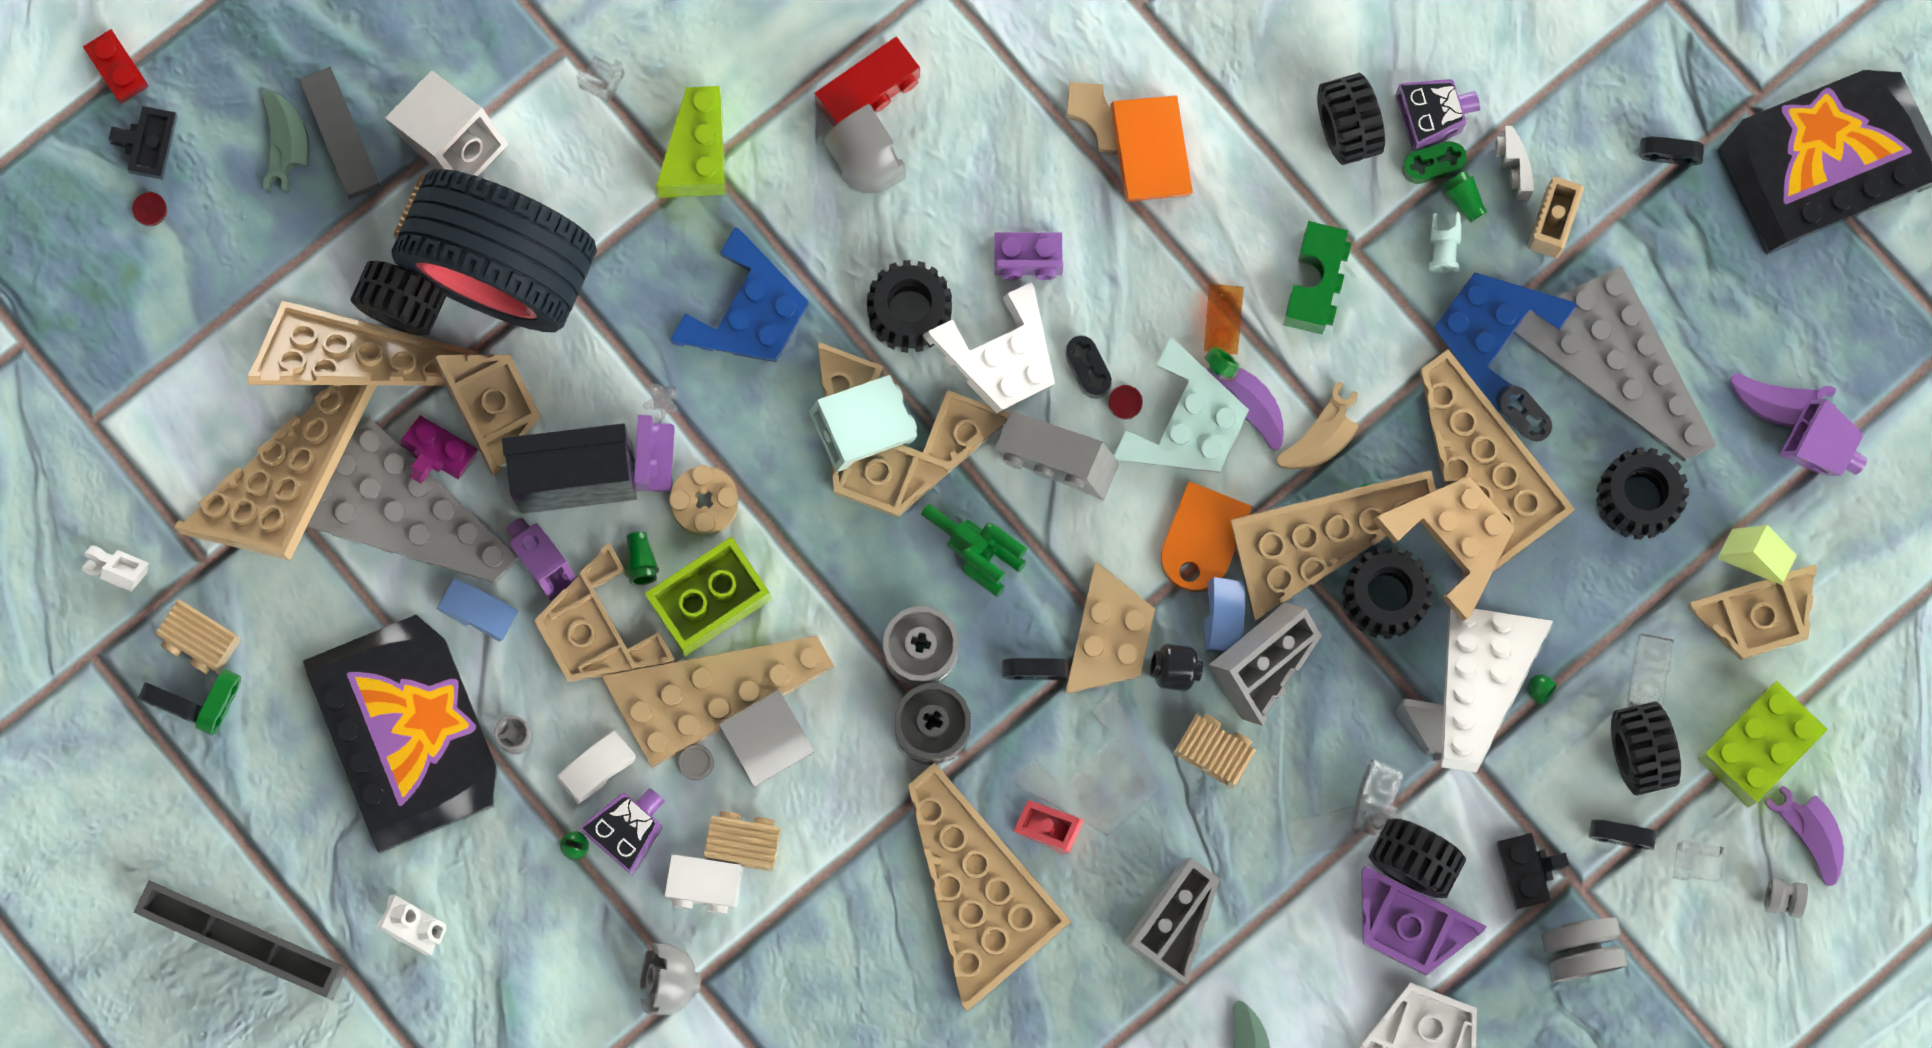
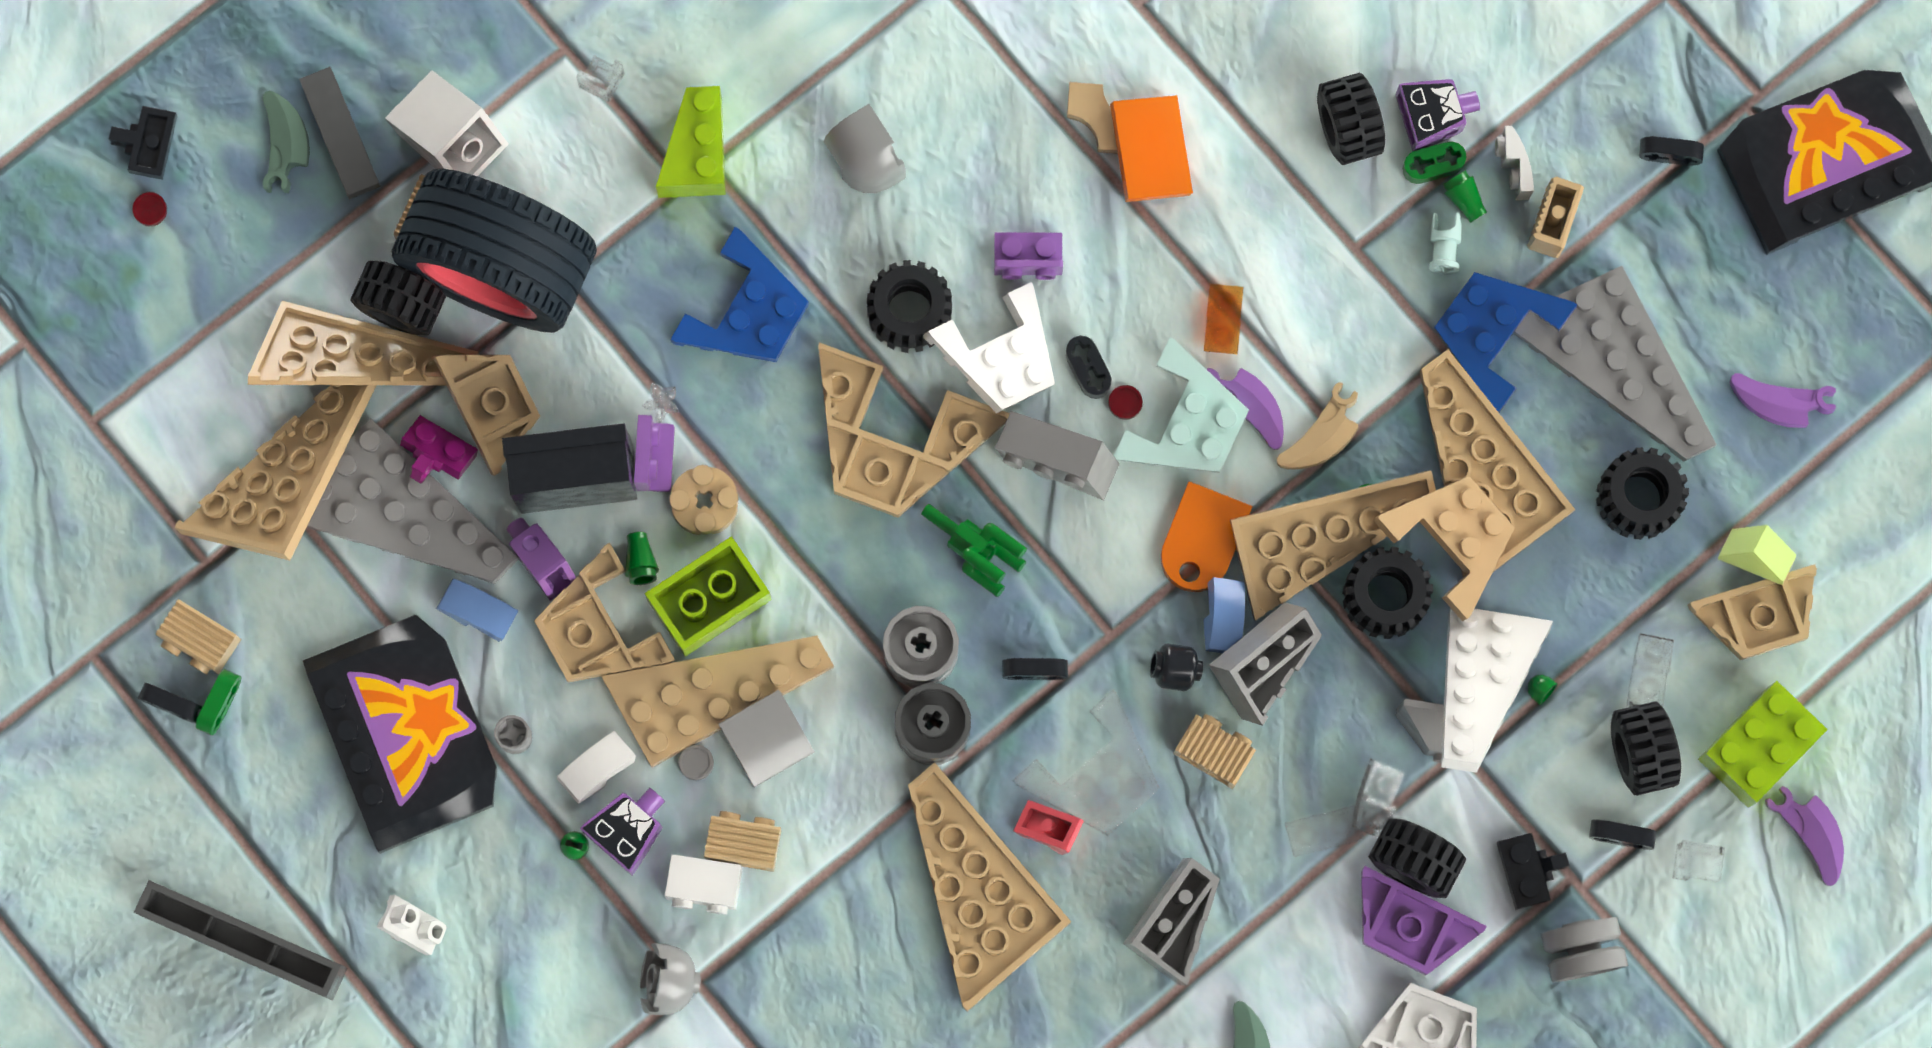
(115, 66): red plate -> none
(119, 569): white plate -> none
(863, 422): light aqua panel -> none
(869, 82): red brick -> none
(1110, 635): tan wing -> none
(1221, 362): green tile -> none
(1323, 249): green arch -> none
(1517, 417): black beam -> none
(1786, 897): light grey wheel -> none
(1825, 441): medium lavender torso -> none

